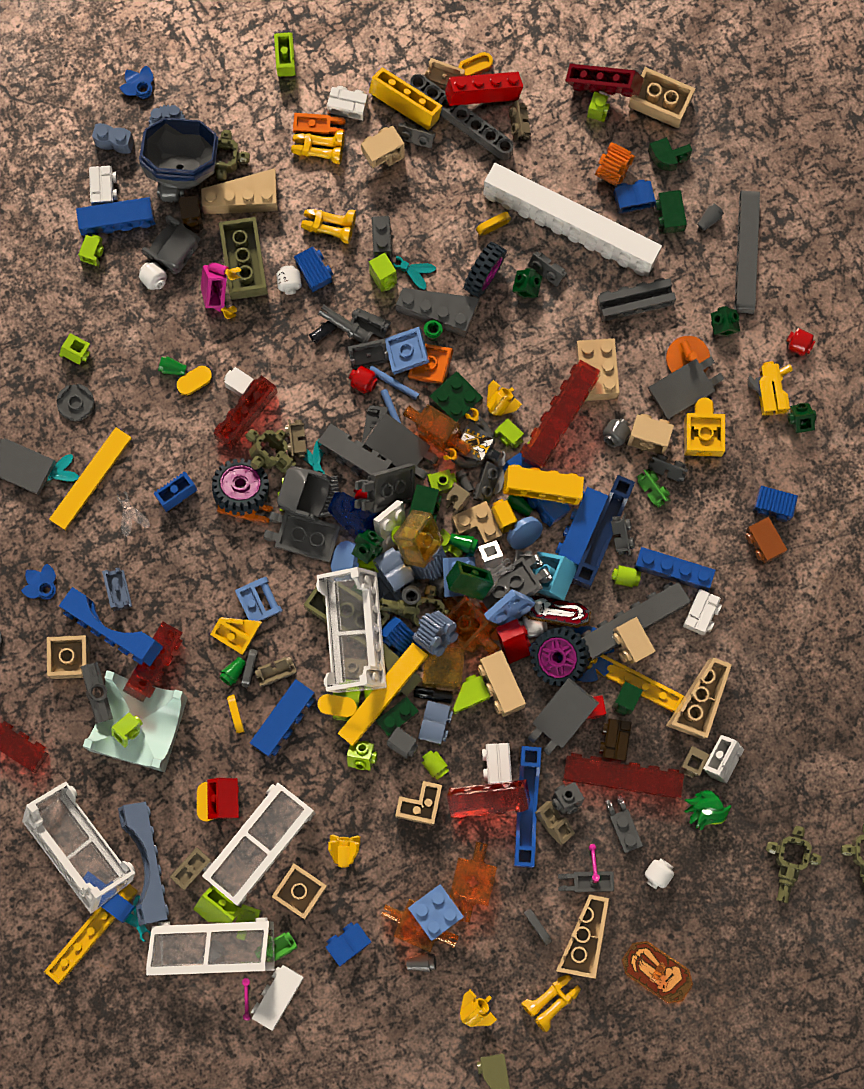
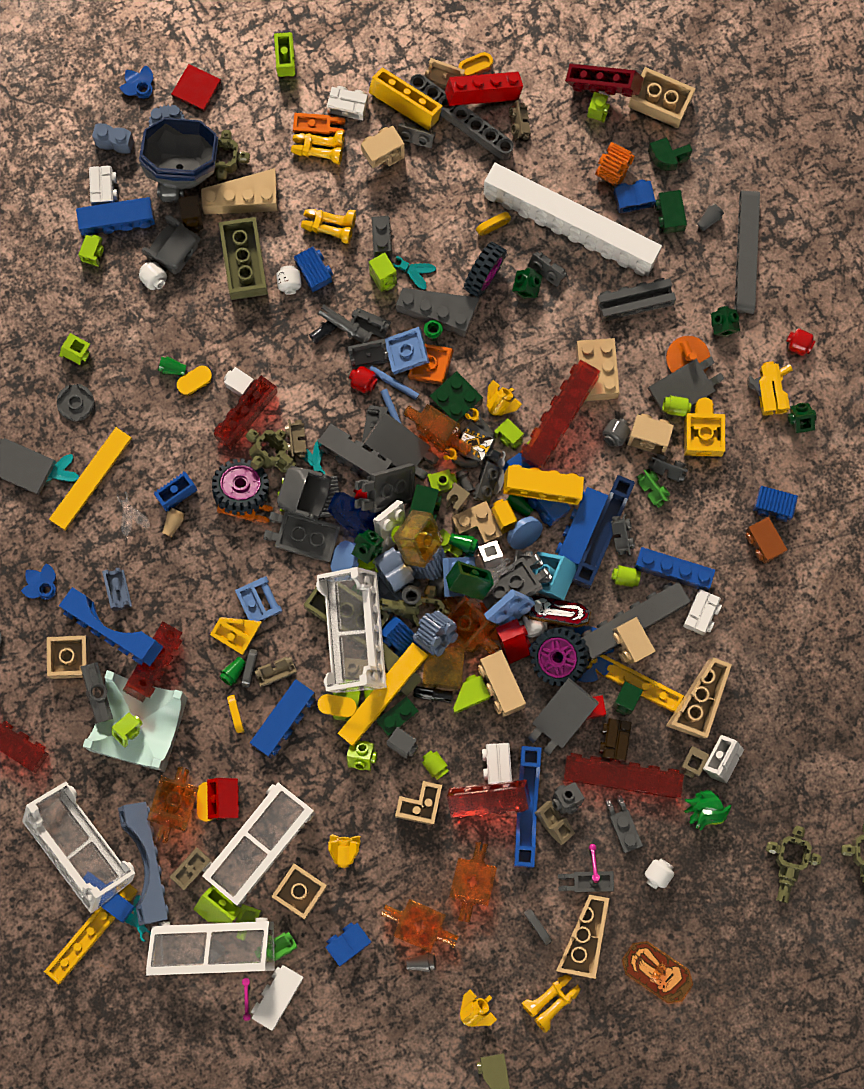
(171, 815): none -> clear orange brick
(173, 520): none -> tan cone
(196, 87): none -> red tile
(214, 287): dark pink torso -> none
(434, 723): sand blue brick -> none
(435, 912): medium blue plate -> none
(676, 406): none -> lime brick

